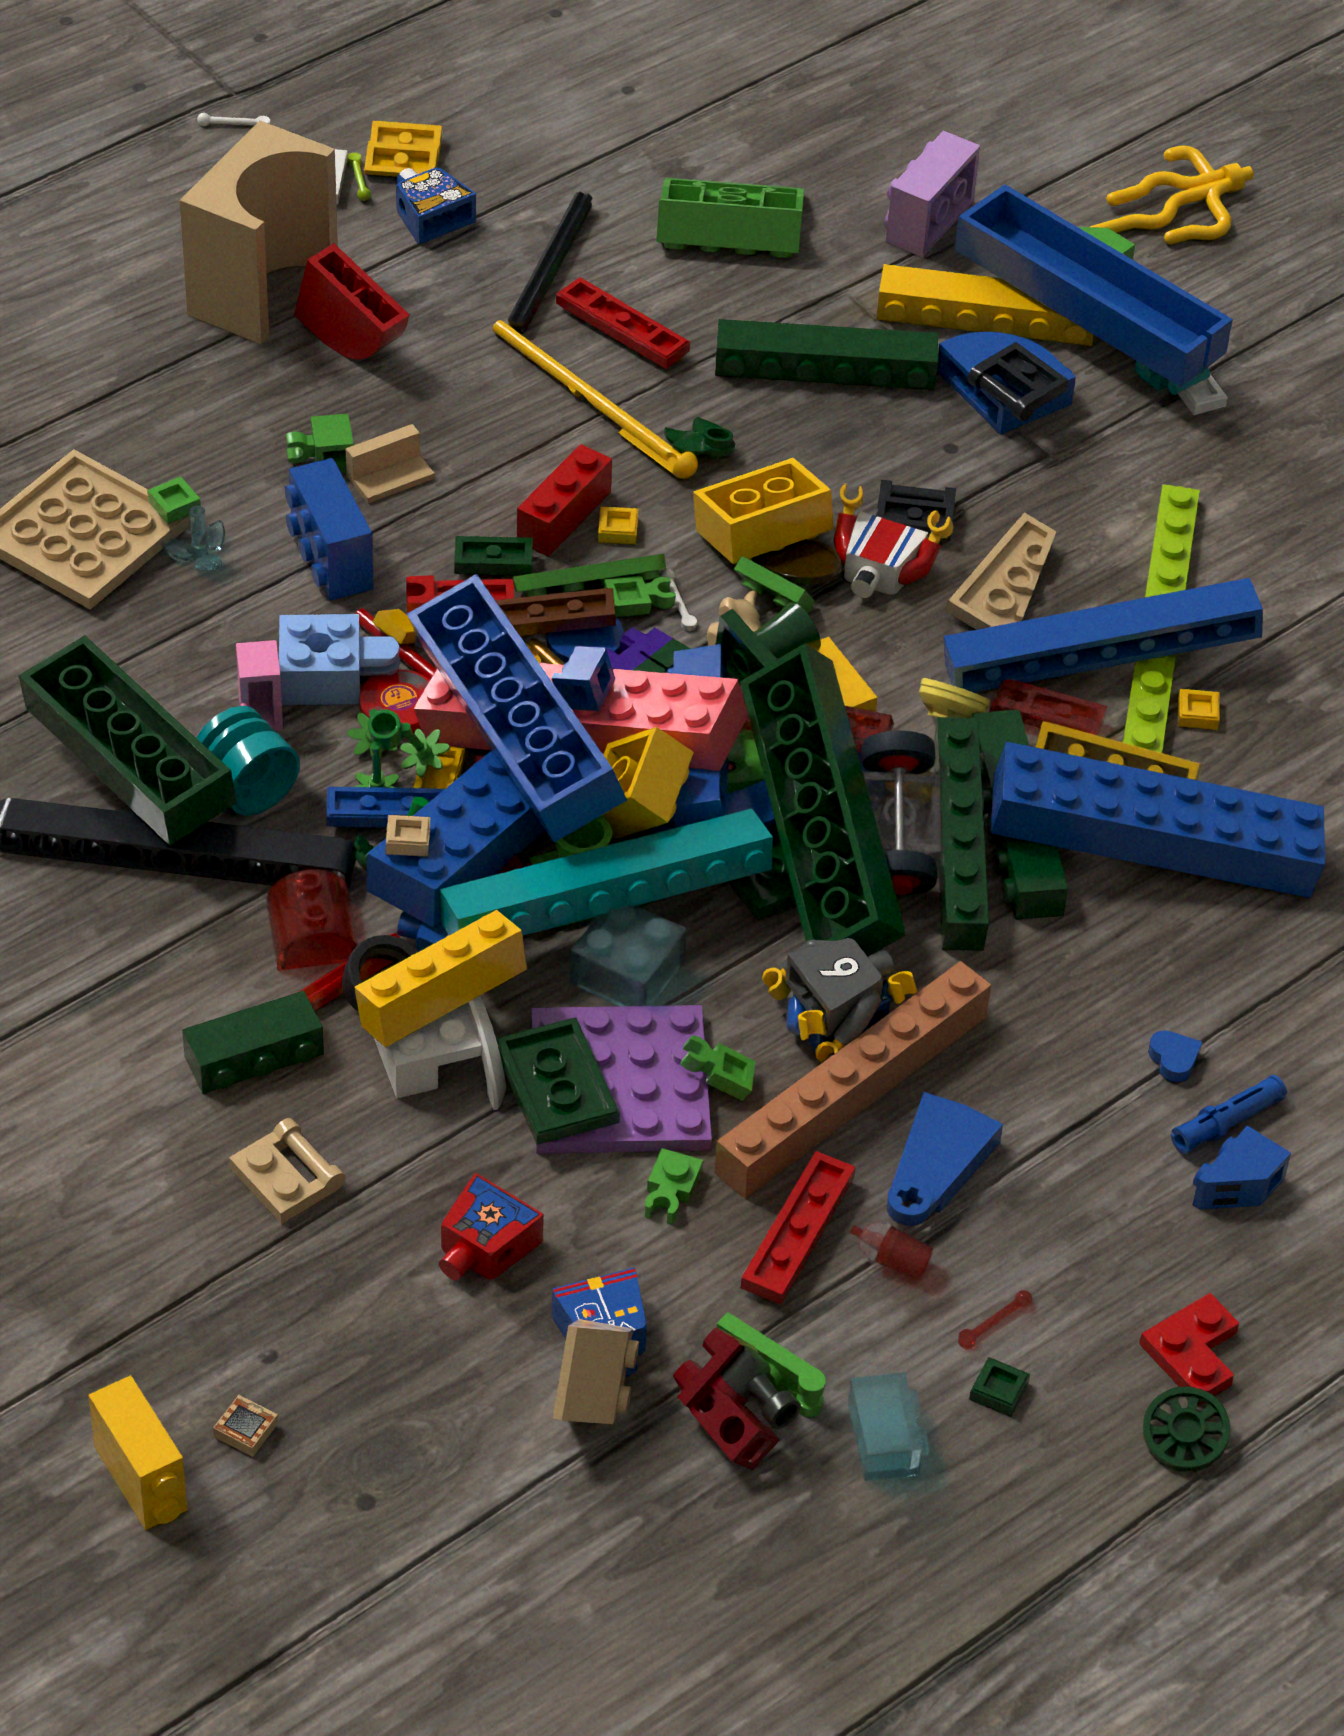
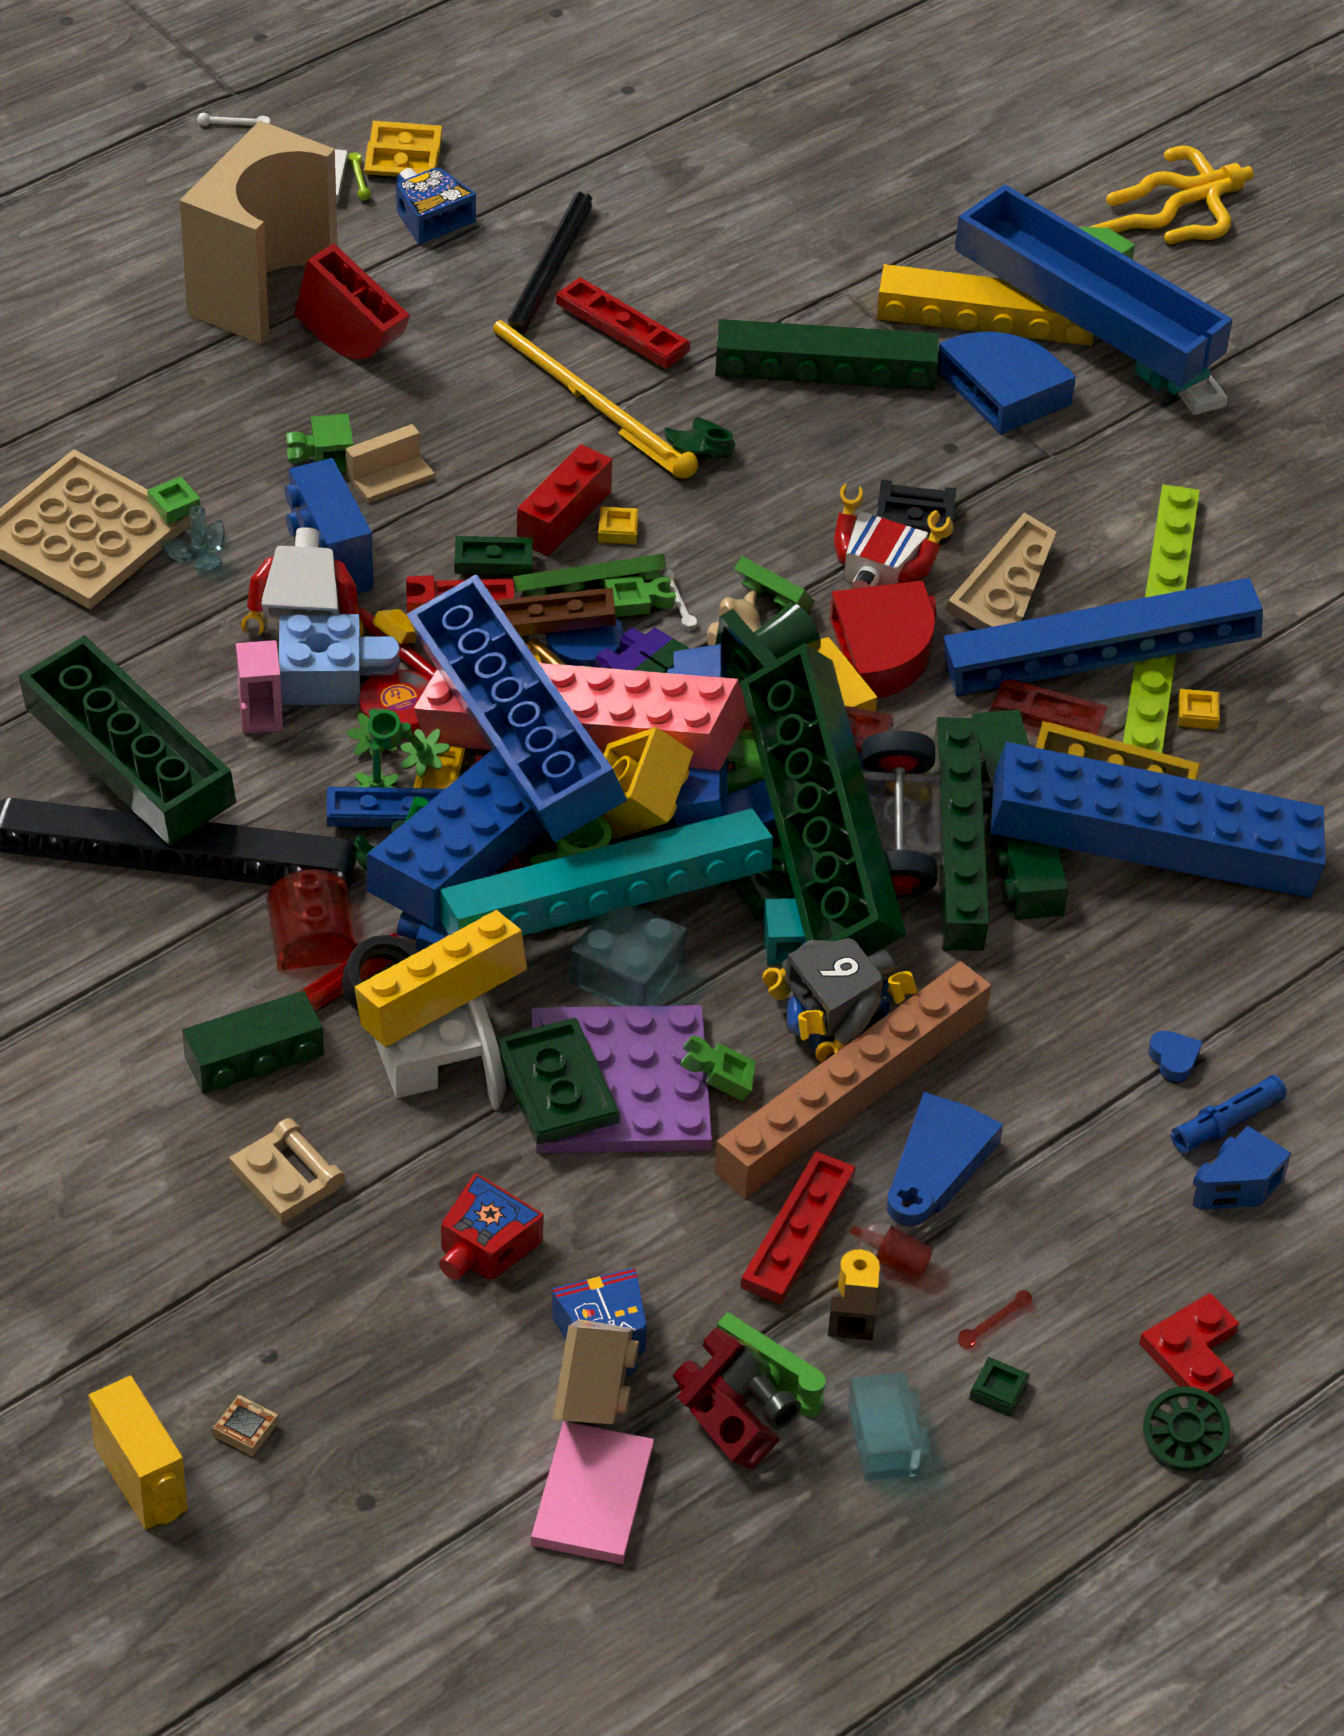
(259, 758): teal wheel -> none
(301, 583): none -> white torso
(407, 835): tan tile -> none
(585, 678): blue brick -> none
(592, 1492): none -> bright pink tile
(672, 1181): bright green plate -> none
(730, 216): bright green piece -> none
(763, 510): yellow brick -> none
(781, 929): none -> teal brick
(803, 562): dark brown piece -> none
(858, 1285): none -> dark brown leg
(885, 633): none -> red brick
(932, 193): lavender brick -> none
(950, 701): light yellow piece -> none
(1022, 371): black plate -> none

